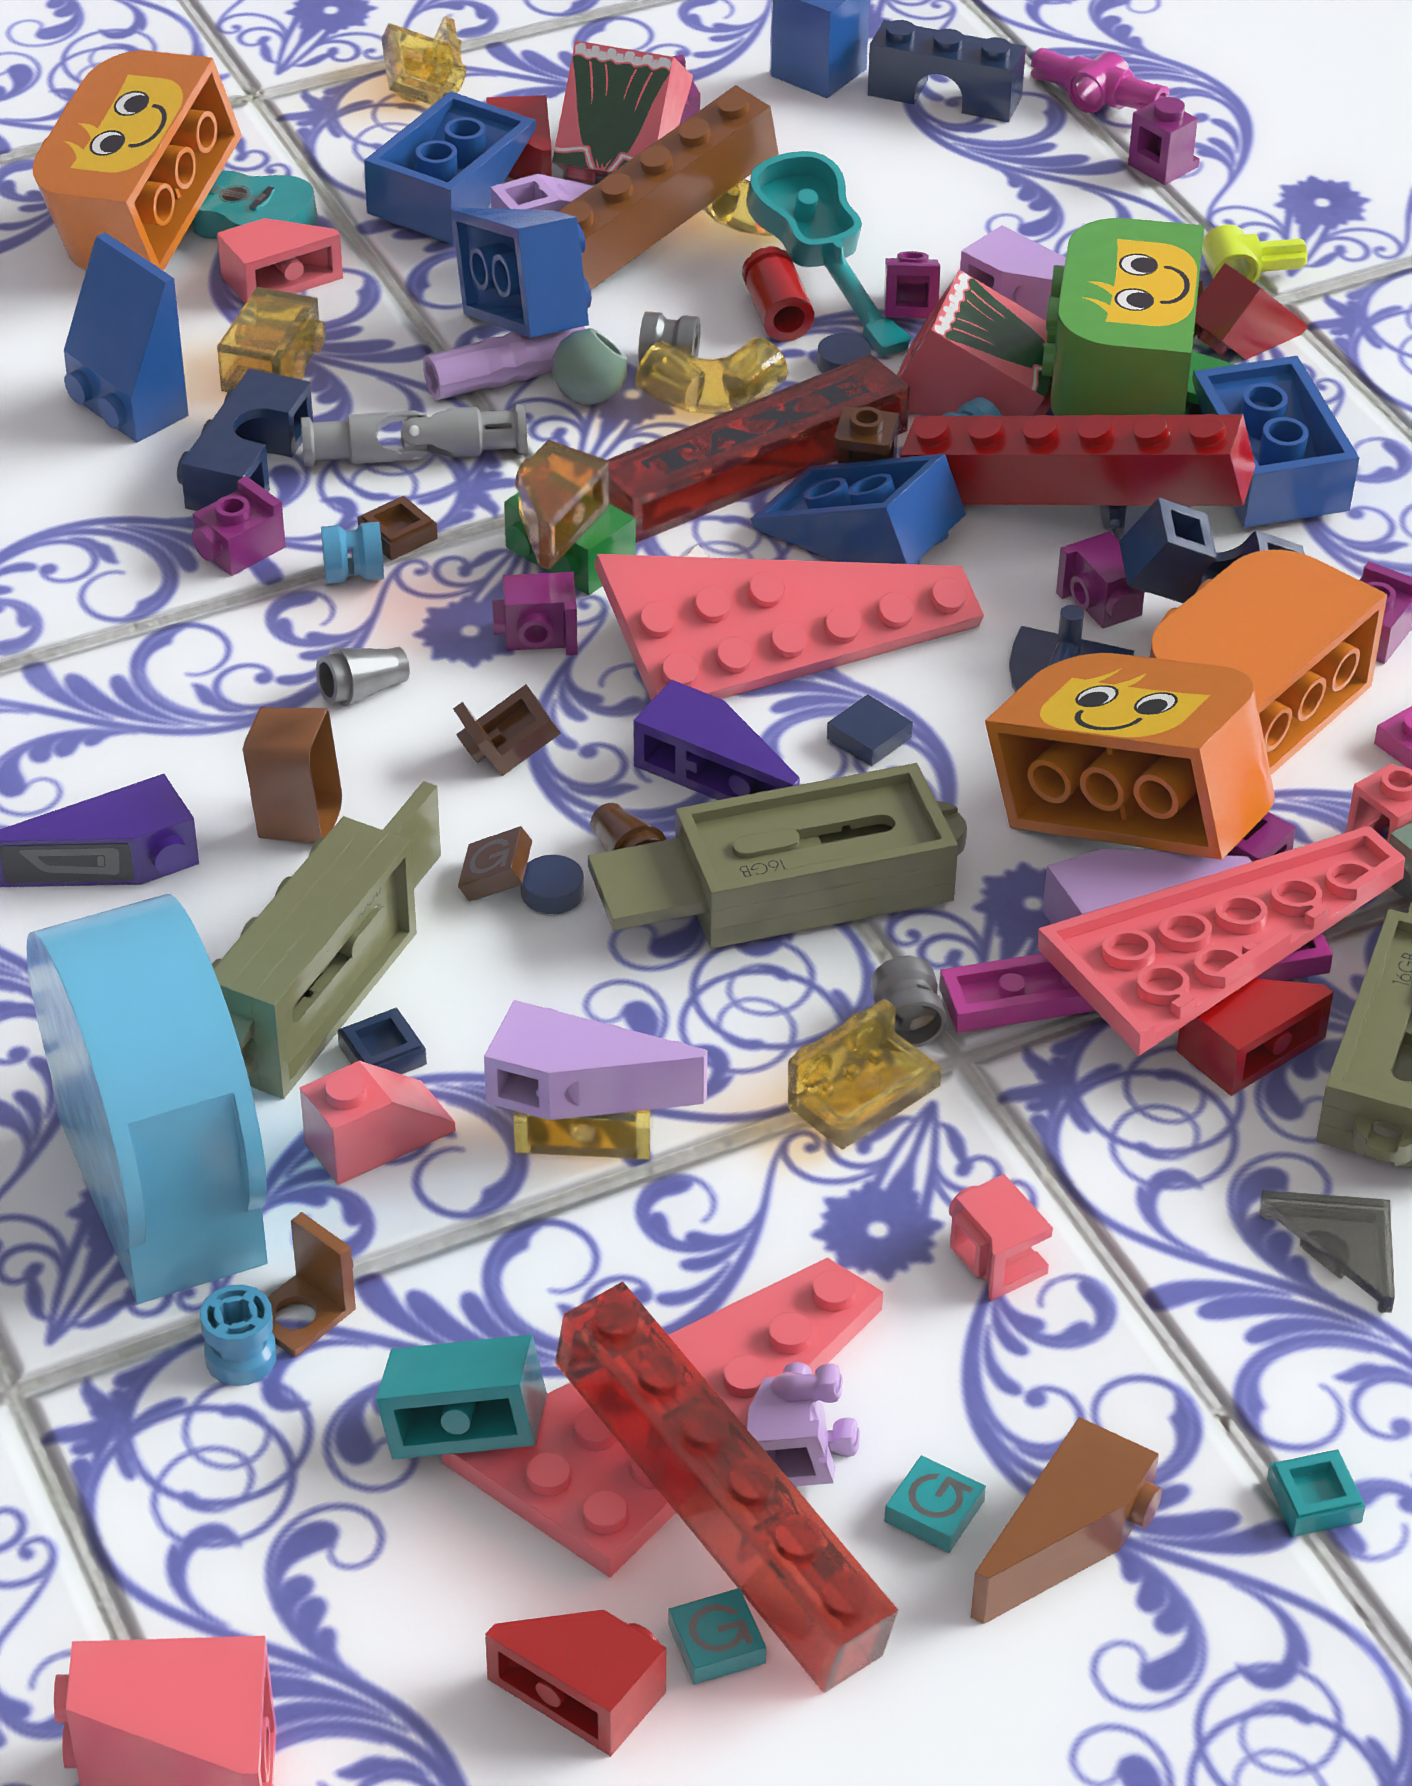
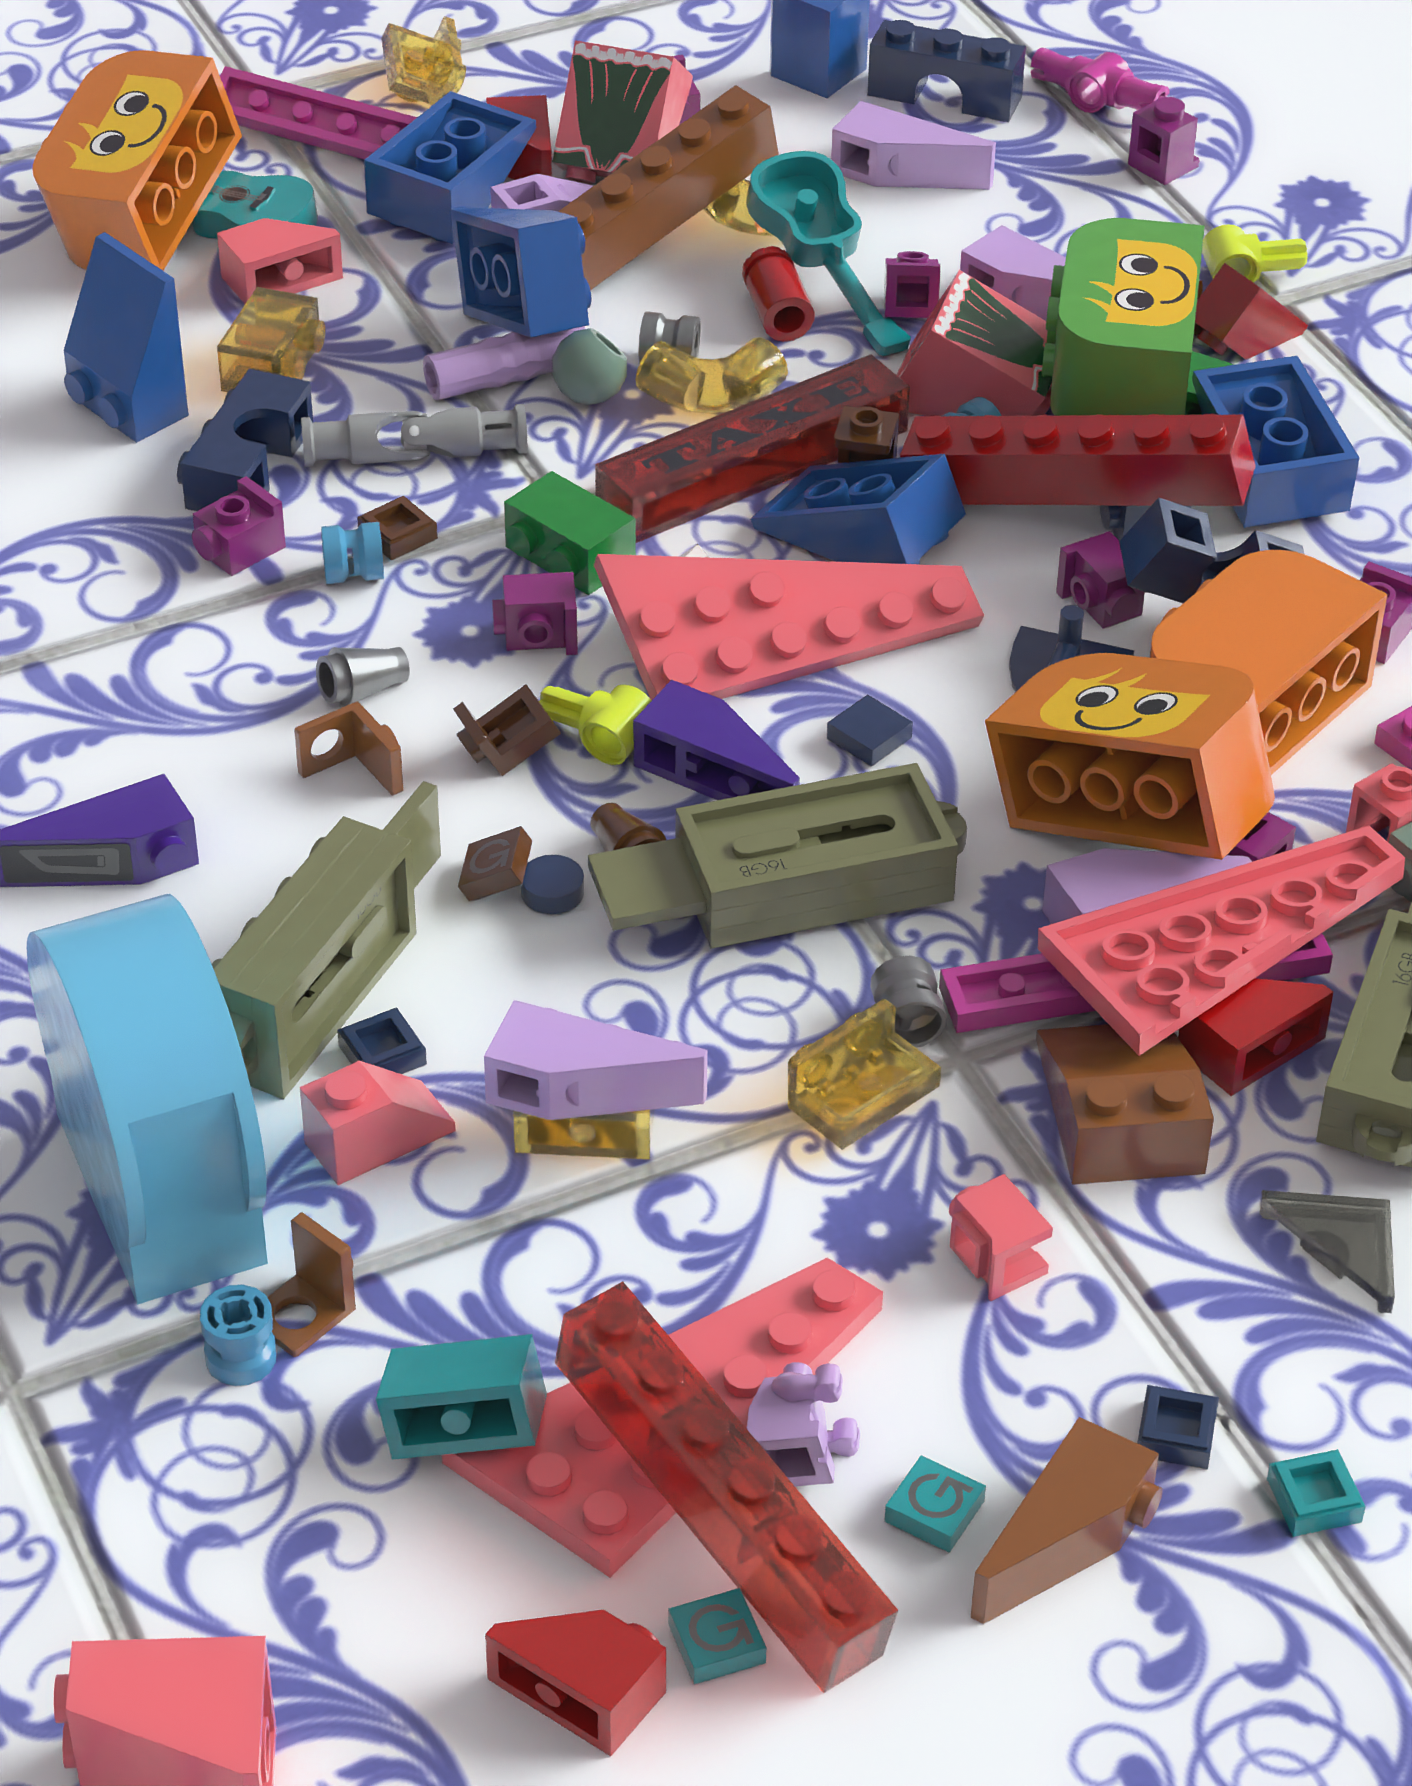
(293, 773): dark orange piece -> none
(310, 114): none -> dark pink plate
(357, 737): none -> dark orange bracket
(560, 498): clear orange slope -> none
(602, 718): none -> neon yellow axle
(840, 350): dark blue tile -> none
(906, 151): none -> lavender slope
(1123, 1110): none -> dark orange slope
(1178, 1425): none -> dark blue tile

